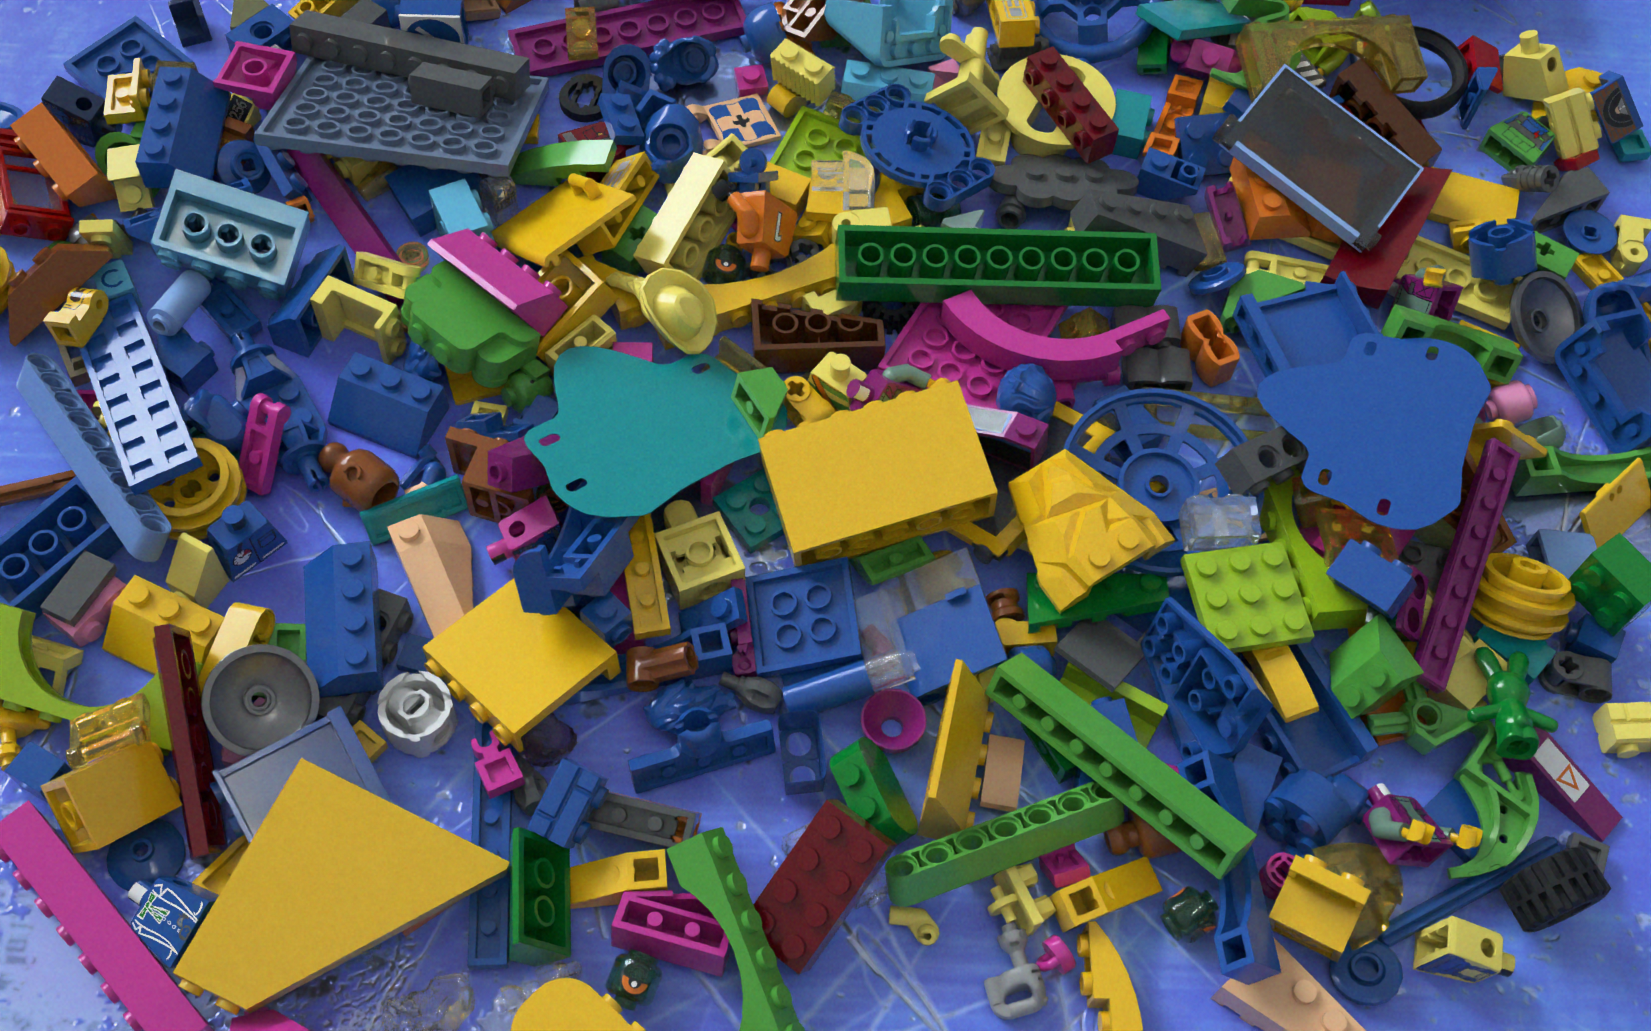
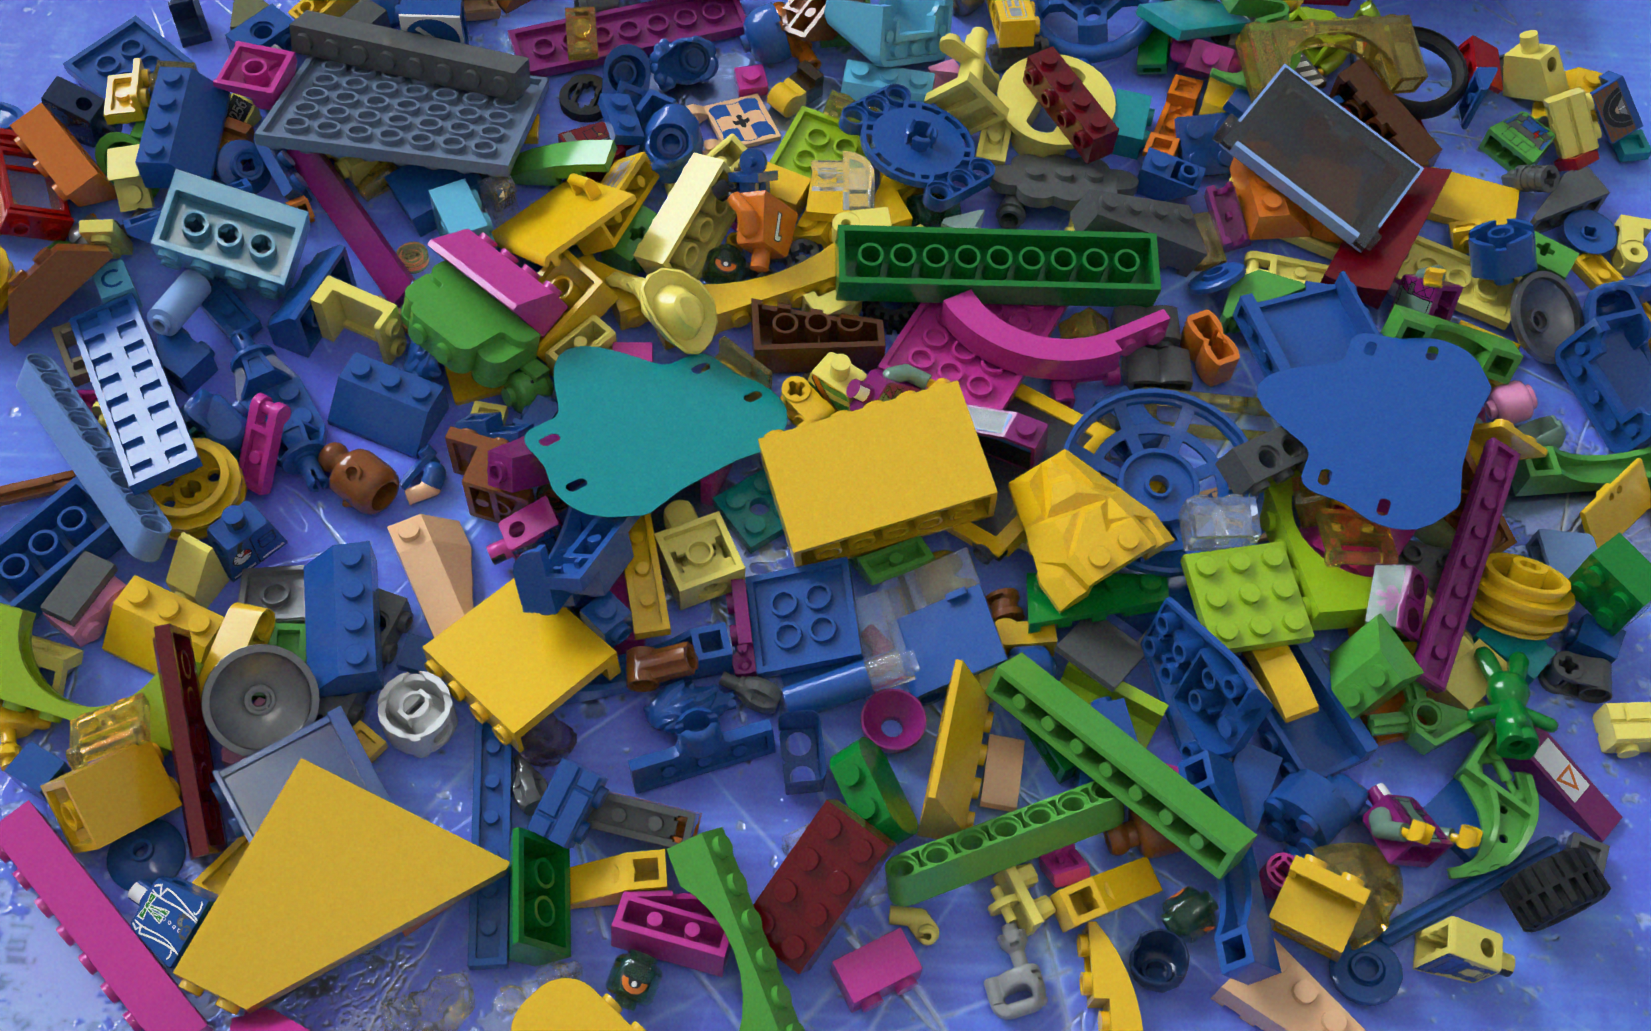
(78, 317): yellow leg -> none
(275, 589): none -> flat silver tile
(384, 274): light yellow plate -> none
(436, 500): teal plate -> none
(451, 89): dark grey brick -> none
(496, 767): dark pink plate -> none
(721, 608): blue plate -> none
(759, 398): bright green slope -> none
(802, 72): light yellow brick -> none
(876, 971): none -> dark pink brick
(1028, 392): blue hair -> none
(1056, 956): dark pink tile -> none
(1159, 960): none -> dark blue hair
(1372, 578): blue brick -> none

